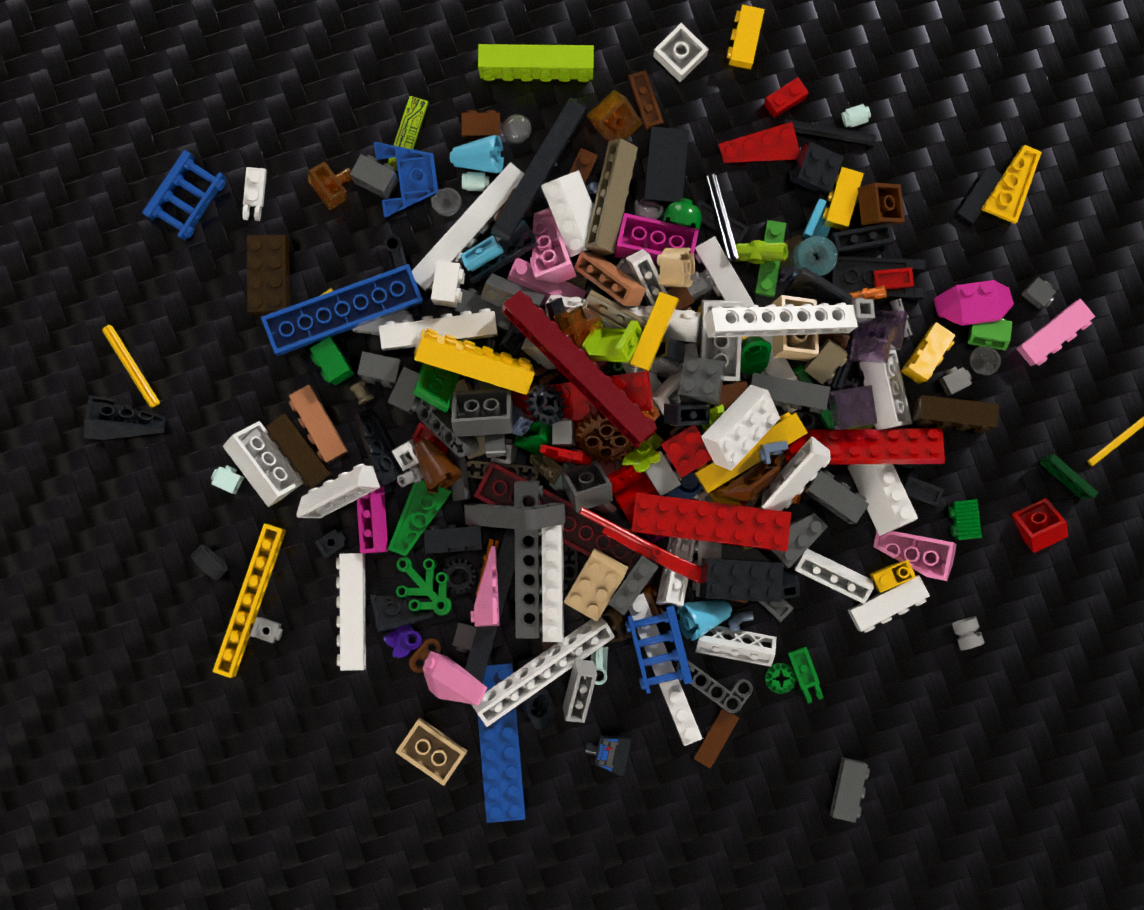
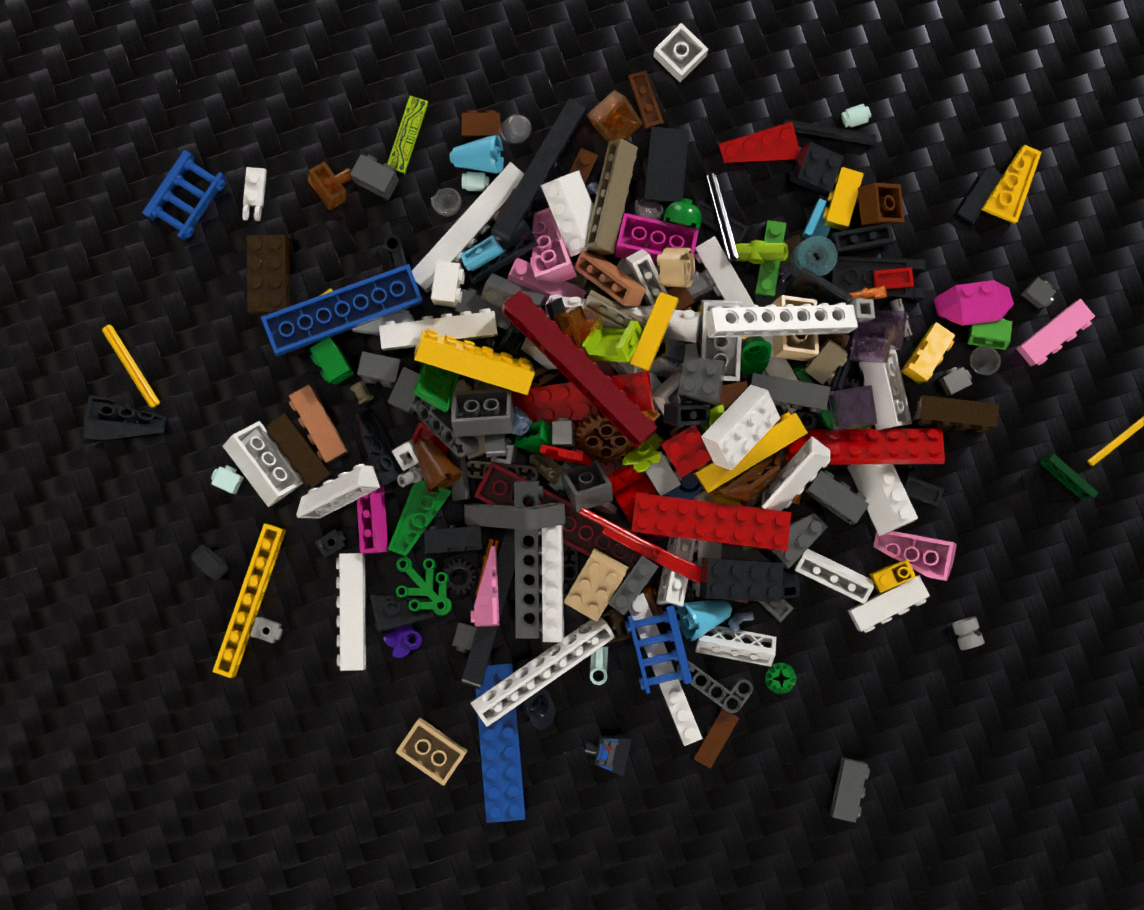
(415, 175): blue wing -> none
(423, 653): reddish brown plate -> none
(451, 681): bright pink wedge -> none
(536, 62): lime brick -> none
(545, 404): black gear -> none
(579, 690): light grey brick -> none
(613, 369): dark green arm -> none
(745, 36): yellow brick -> none
(775, 449): sand blue bracket -> none
(786, 98): red brick -> none
(805, 672): green hinge -> none
(965, 520): green brick -> none
(1040, 525): red slope -> none

